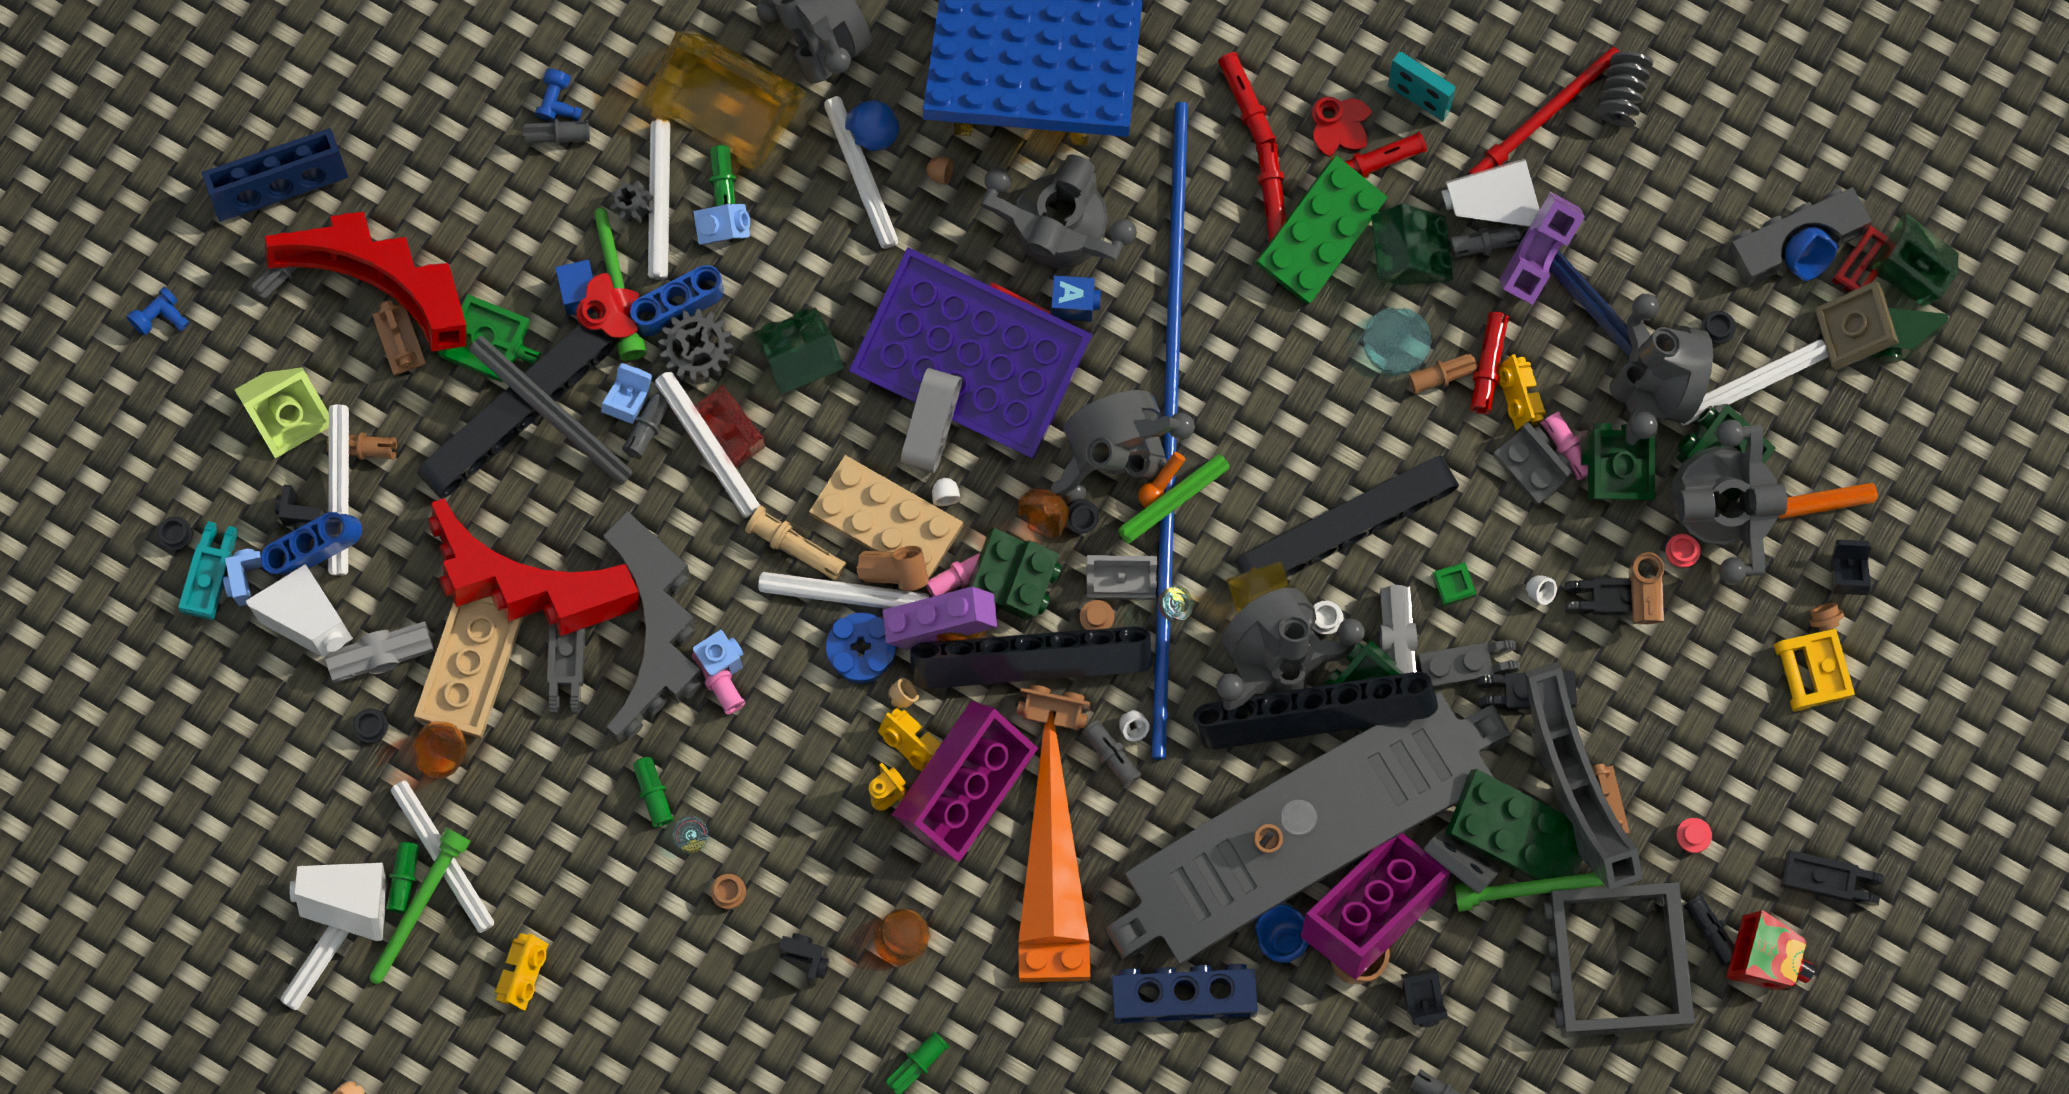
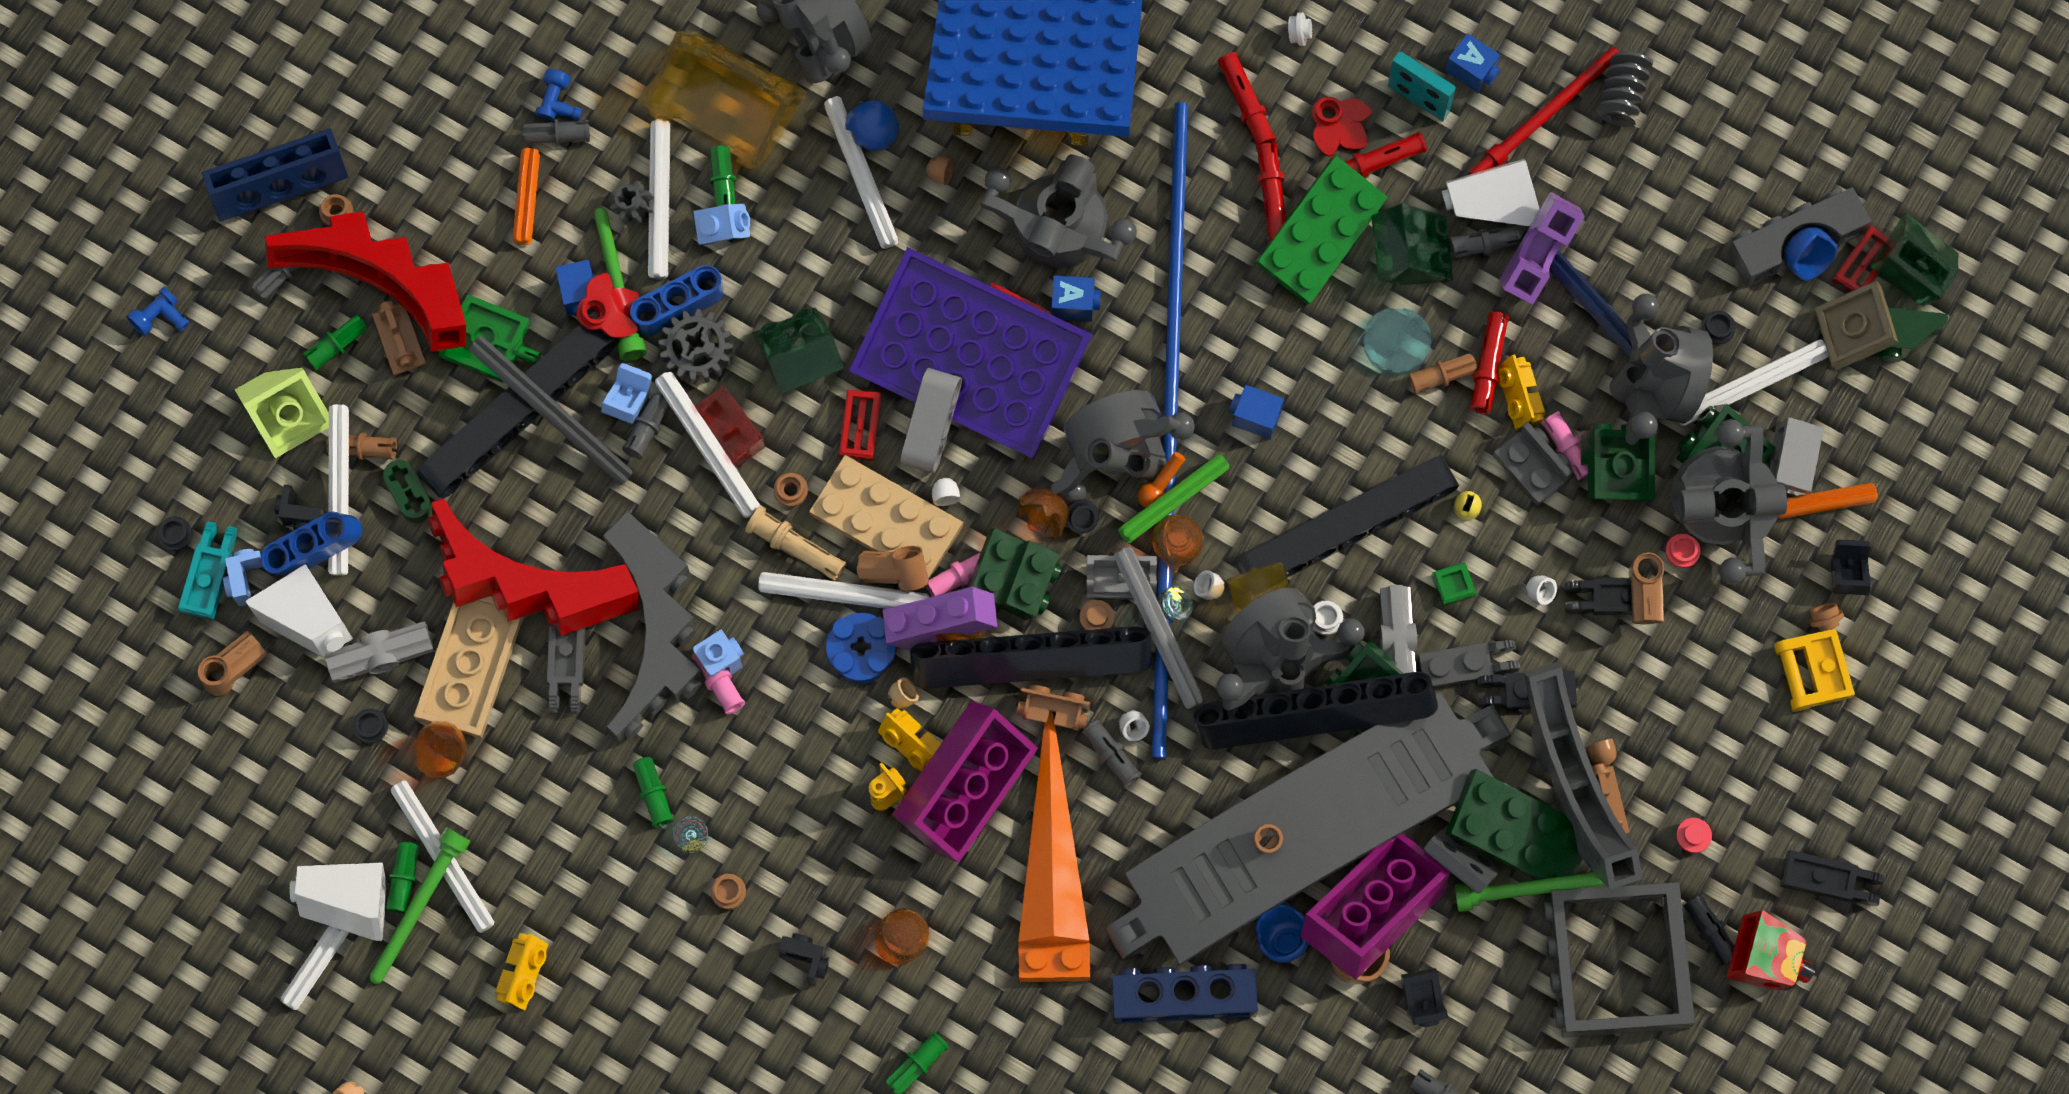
(234, 661): none -> medium nougat piece
(334, 203): none -> medium nougat plate
(335, 342): none -> green axle
(414, 487): none -> dark green beam
(526, 196): none -> orange axle
(785, 481): none -> medium nougat plate
(857, 453): none -> red tile
(1158, 627): none -> light grey axle
(1177, 540): none -> clear orange hair
(1208, 585): none -> white hinge
(1256, 411): none -> blue brick
(1298, 817): clear plate -> none
(1299, 29): none -> white plate
(1461, 500): none -> light yellow hinge
(1473, 63): none -> blue brick
(1602, 752): none -> medium nougat hinge
(1795, 455): none -> light grey hinge

